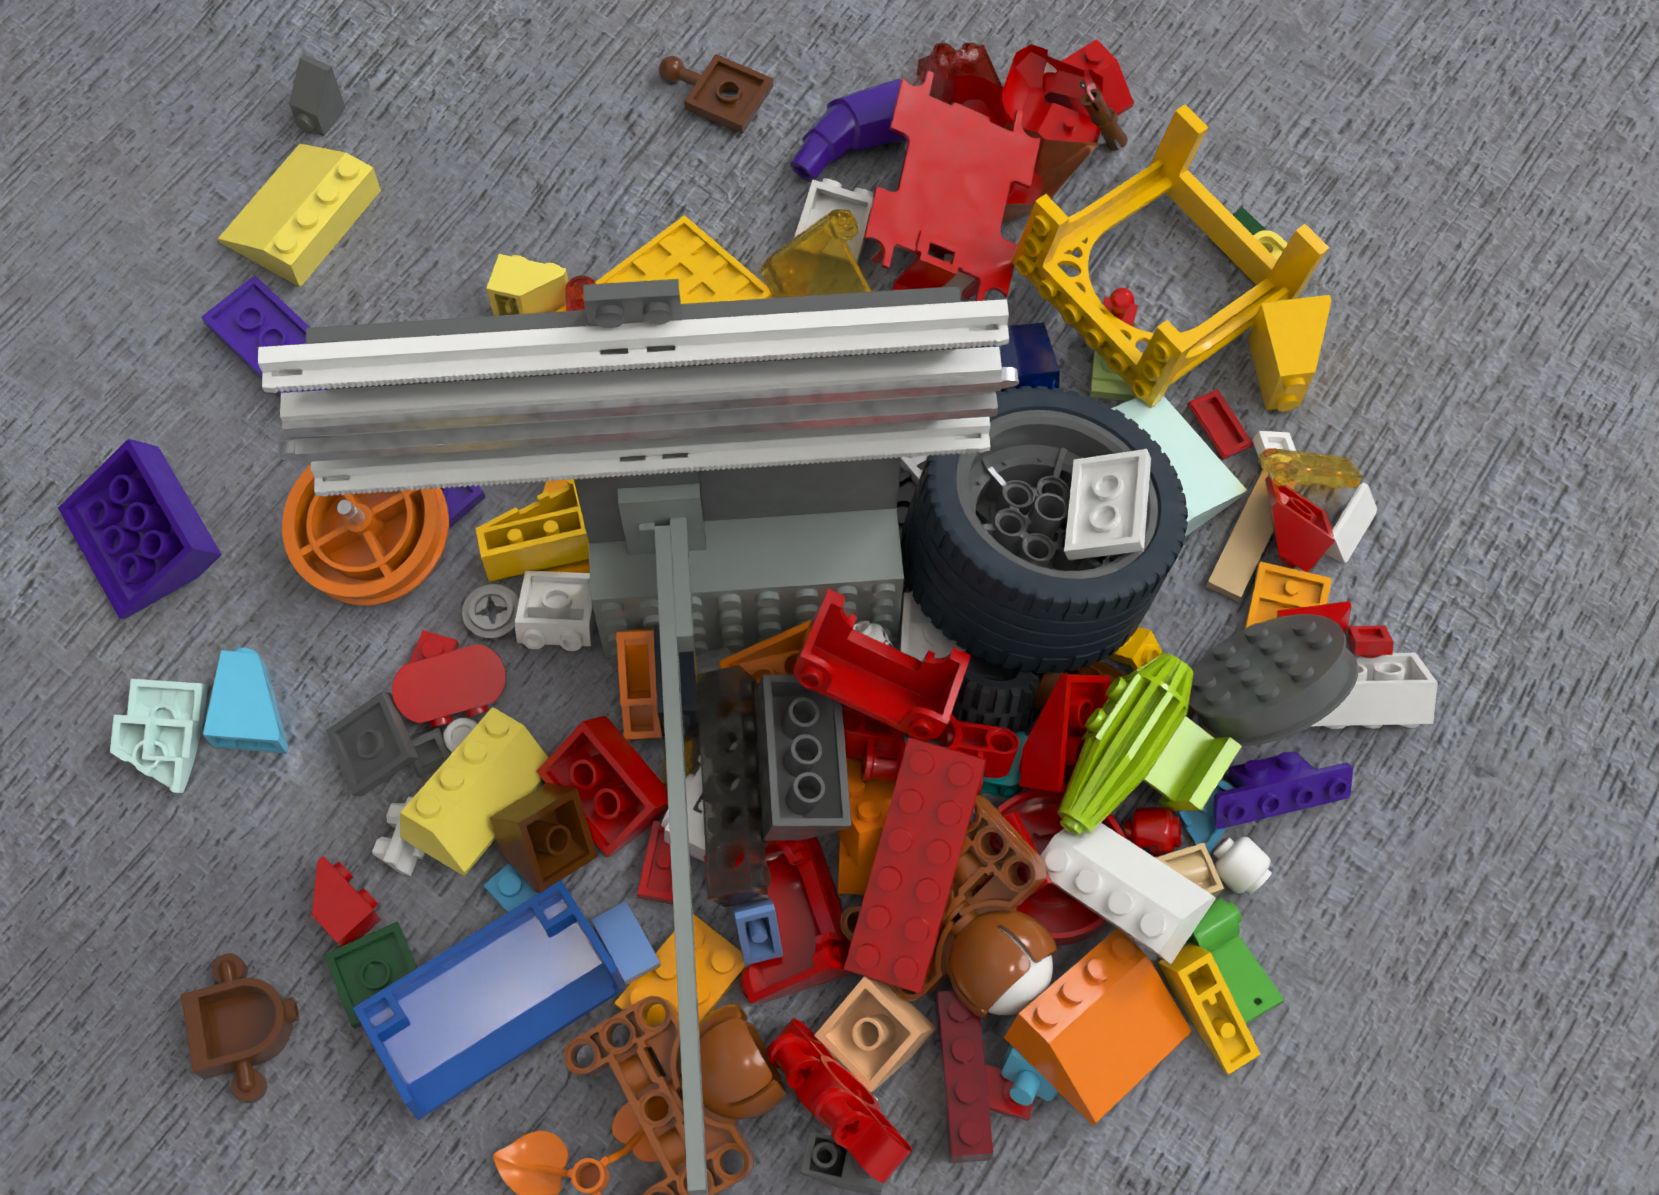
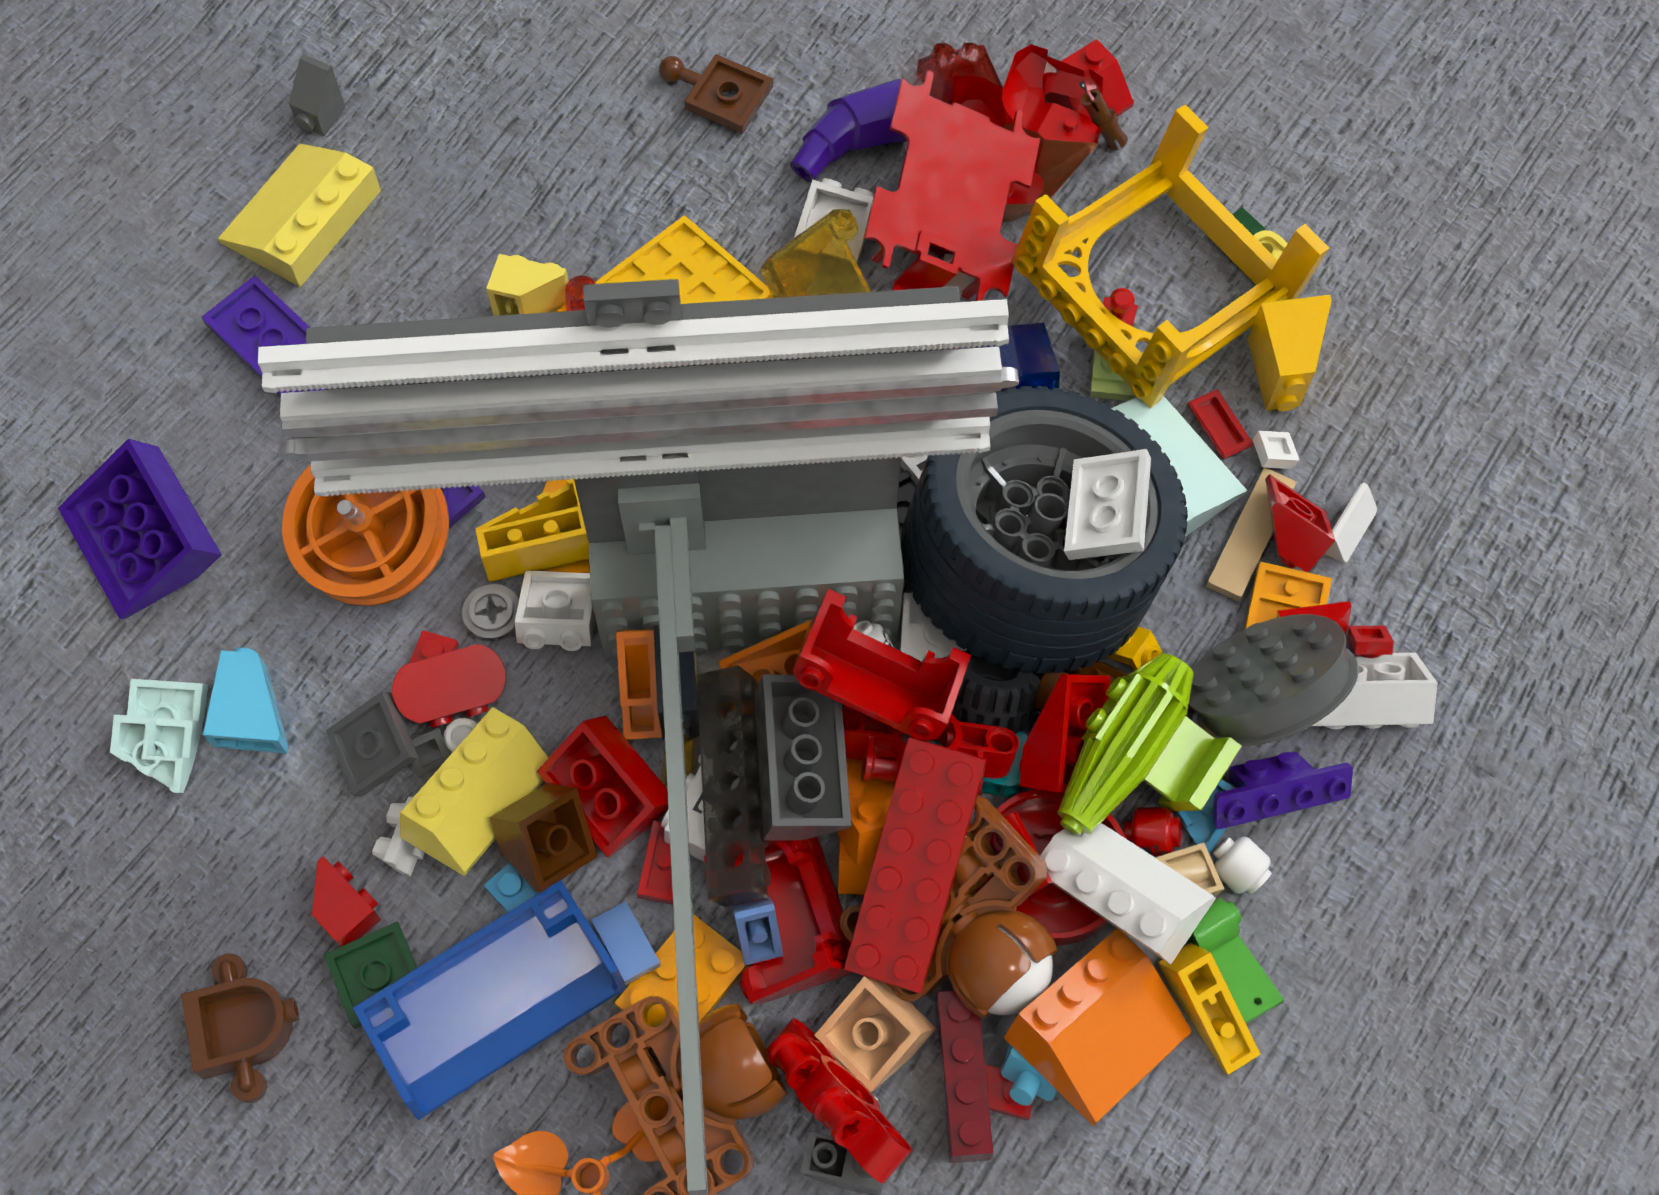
(1309, 468): clear yellow plate -> none

